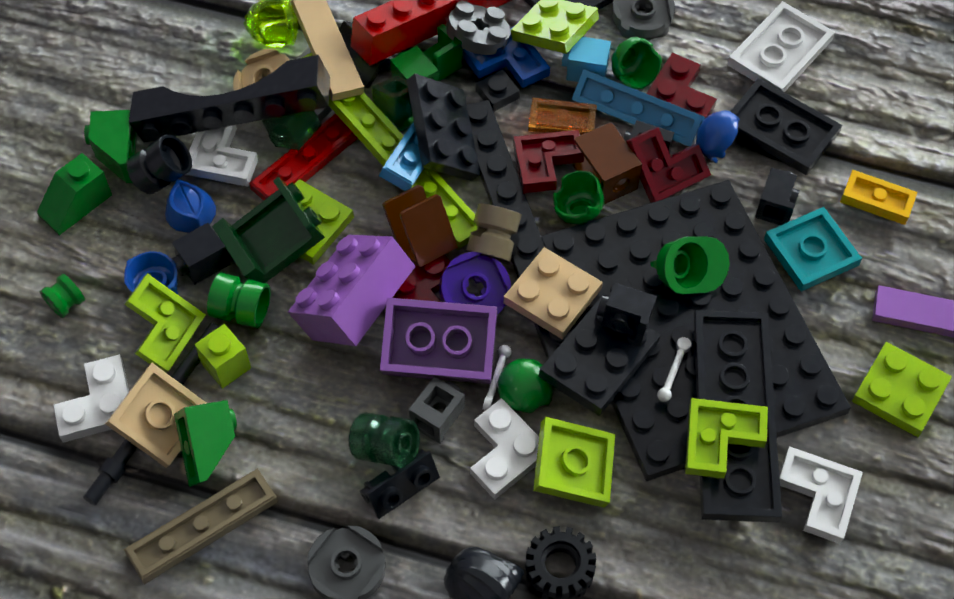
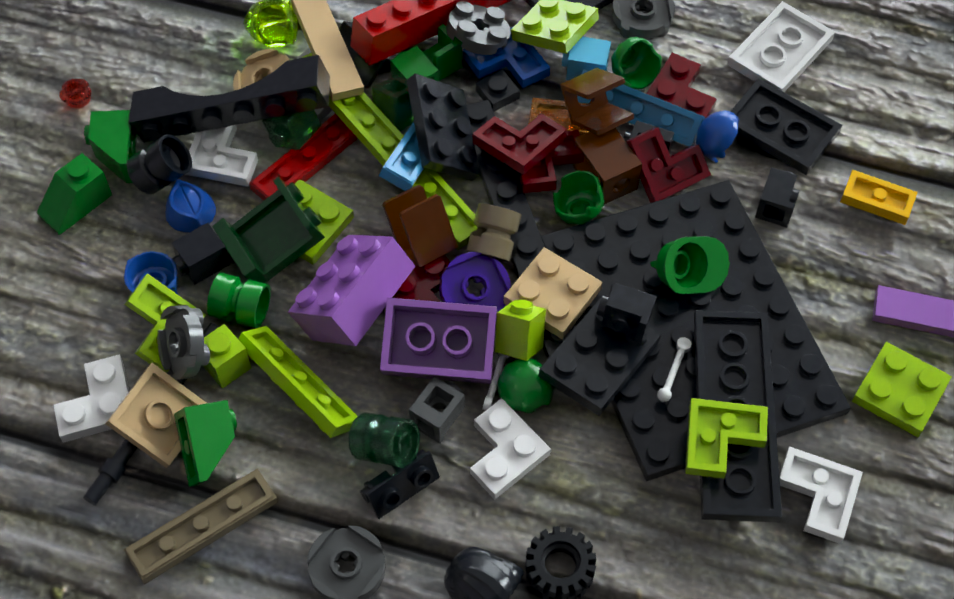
(62, 295): green wheel -> none
(76, 93): none -> clear red plate
(182, 342): none -> dark grey plate
(298, 381): none -> lime plate
(520, 148): none -> dark red plate
(520, 329): none -> lime brick
(574, 462): lime plate -> none
(598, 114): none -> reddish brown piece
(812, 249): teal plate -> none

